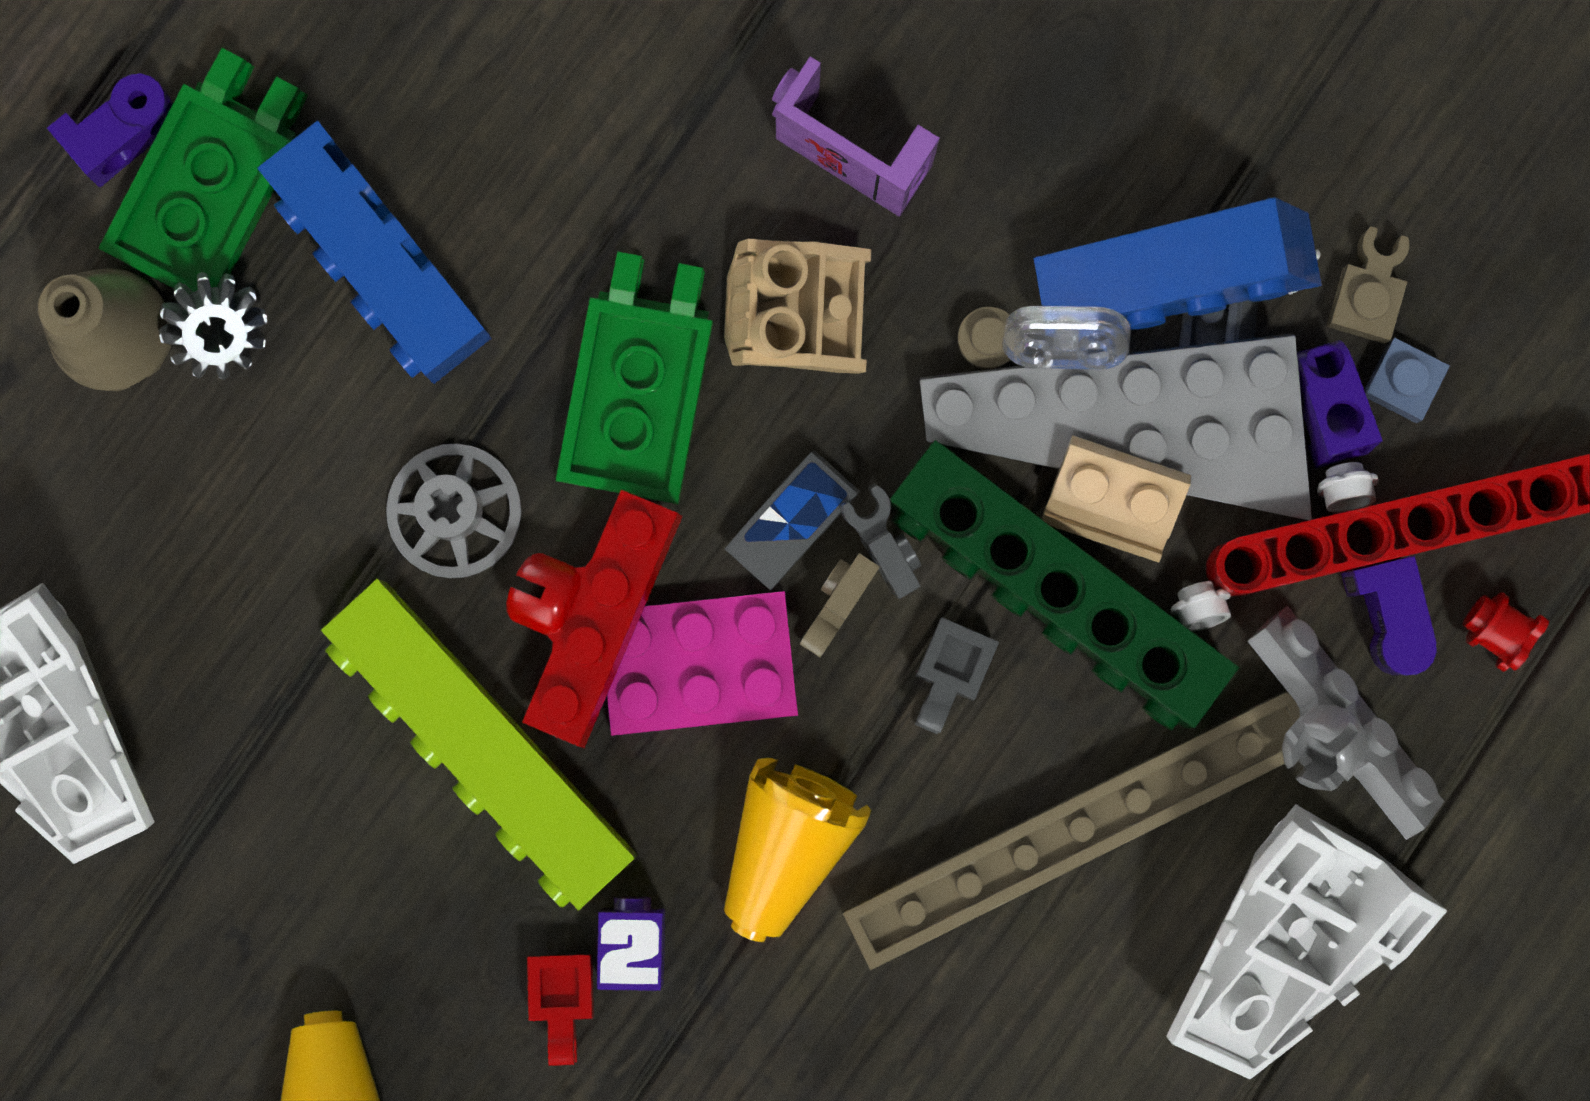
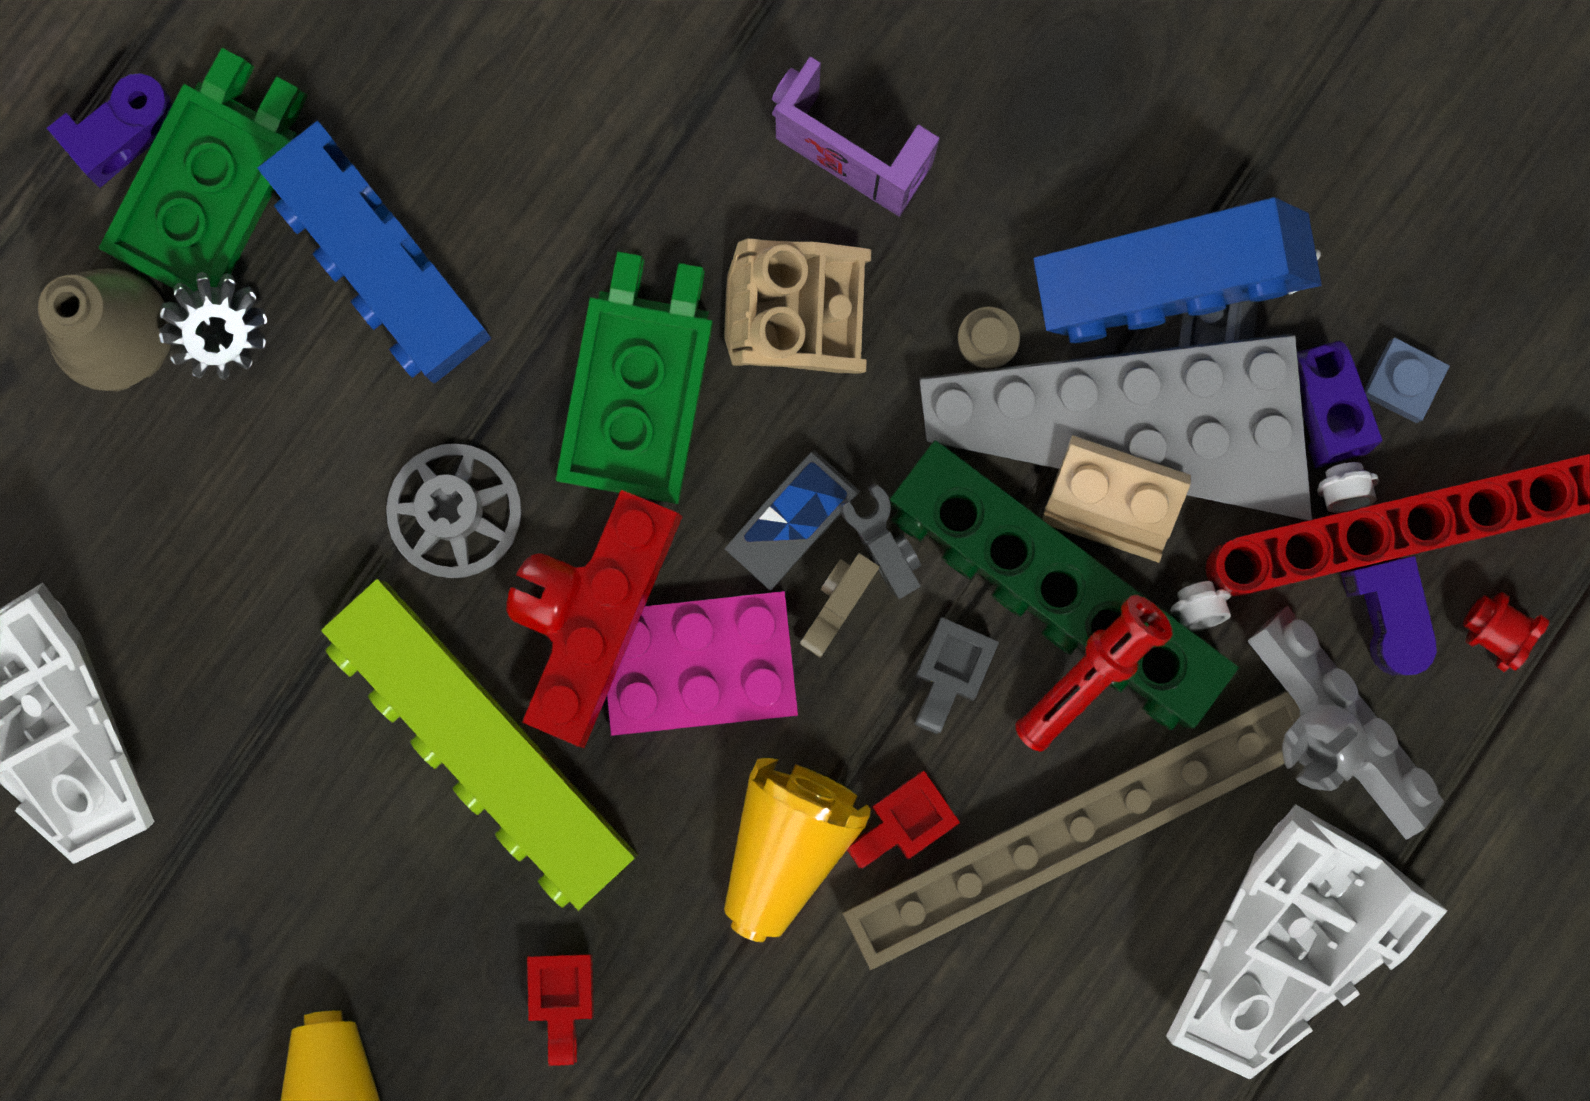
(631, 945): brick -> none
(909, 817): none -> red plate
(1066, 337): clear plate -> none
(1106, 660): none -> red pin
(1367, 296): dark tan plate -> none

